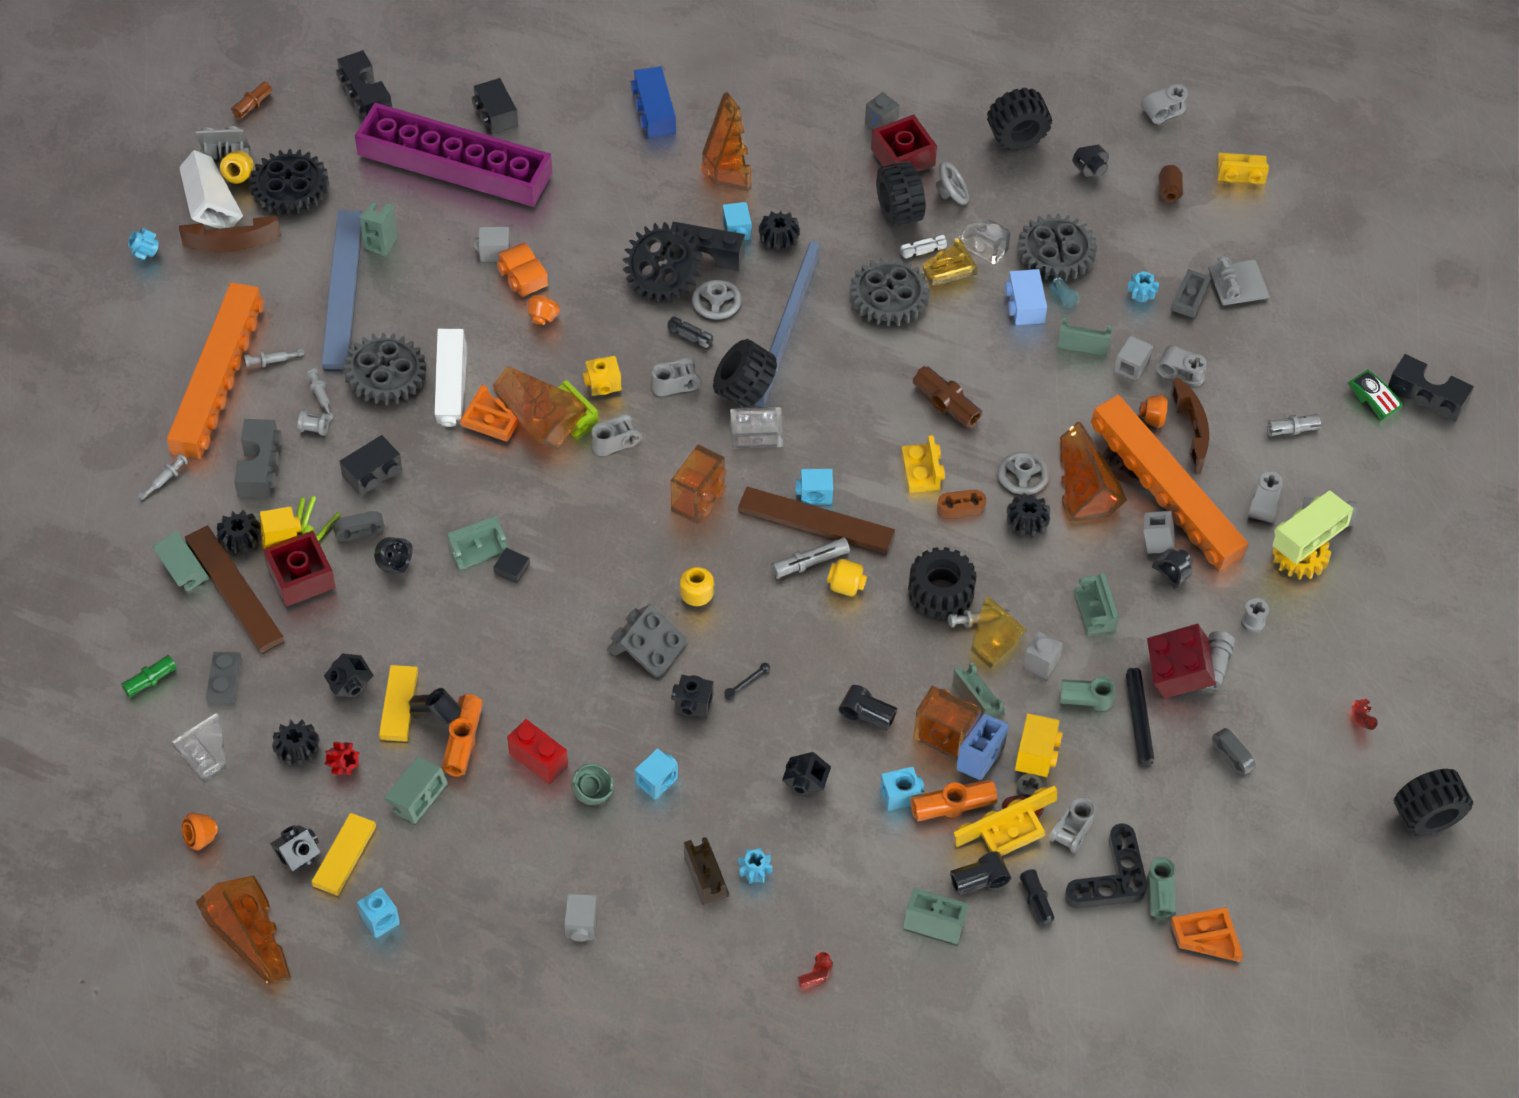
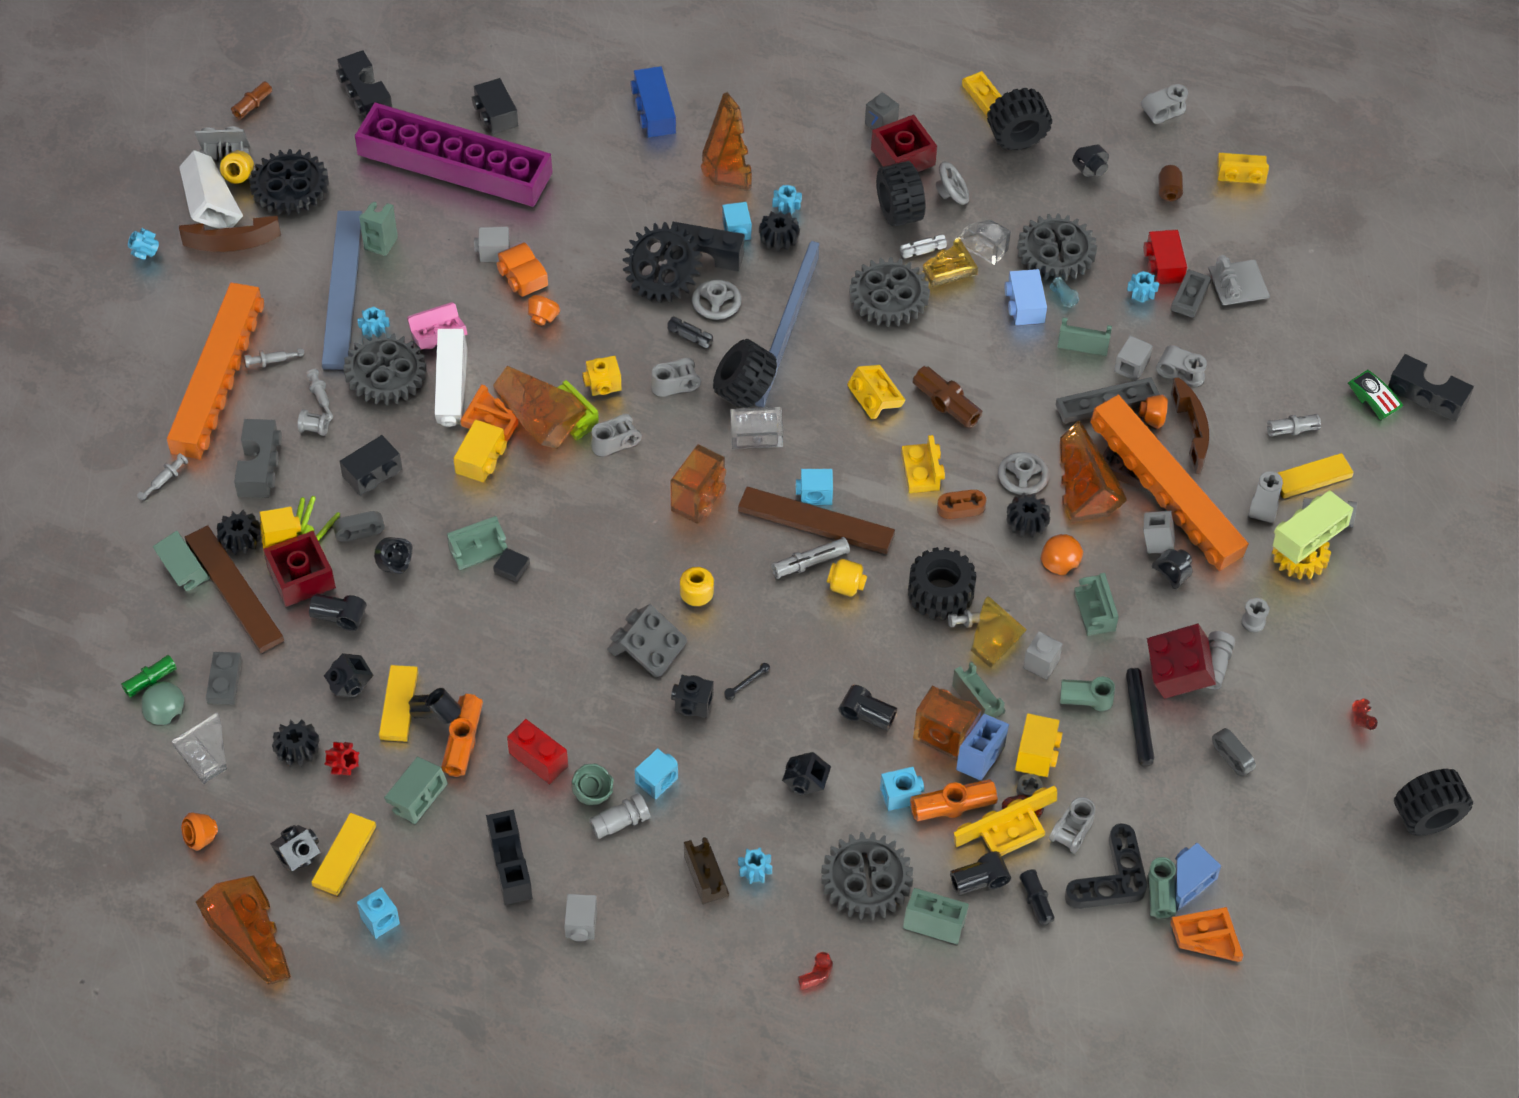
(162, 703): none -> sand green hair
(345, 612): none -> black piece
(373, 322): none -> medium azure gear
(425, 324): none -> bright pink bracket
(479, 451): none -> yellow brick
(509, 857): none -> black arch
(620, 816): none -> light grey axle
(787, 199): none -> medium azure gear
(874, 390): none -> yellow bracket
(893, 873): none -> dark grey gear
(981, 90): none -> yellow tile
(1061, 554): none -> orange hair
(1082, 405): none -> dark grey plate
(1165, 256): none -> red brick
(1193, 873): none -> medium blue slope
(1314, 475): none -> yellow tile

